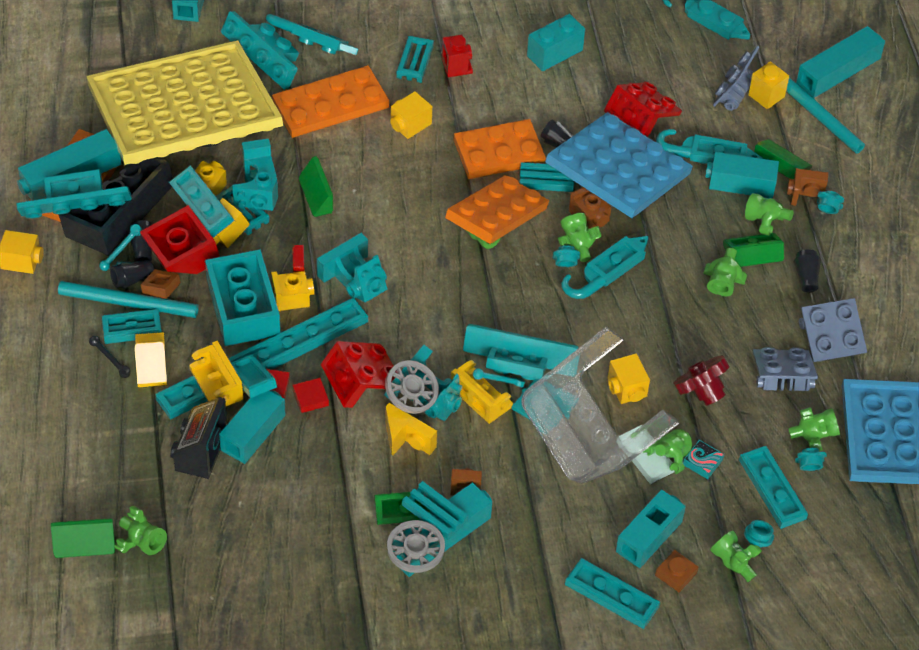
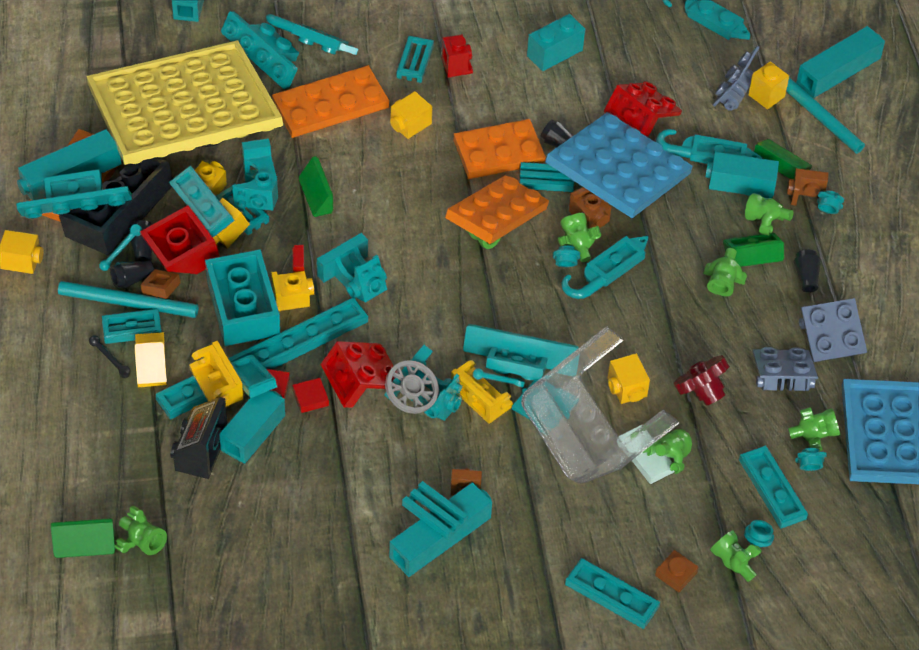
(390, 508): green slope -> none
(405, 428): yellow slope -> none
(415, 546): light grey wheel -> none
(650, 528): teal brick -> none
(703, 459): tile -> none

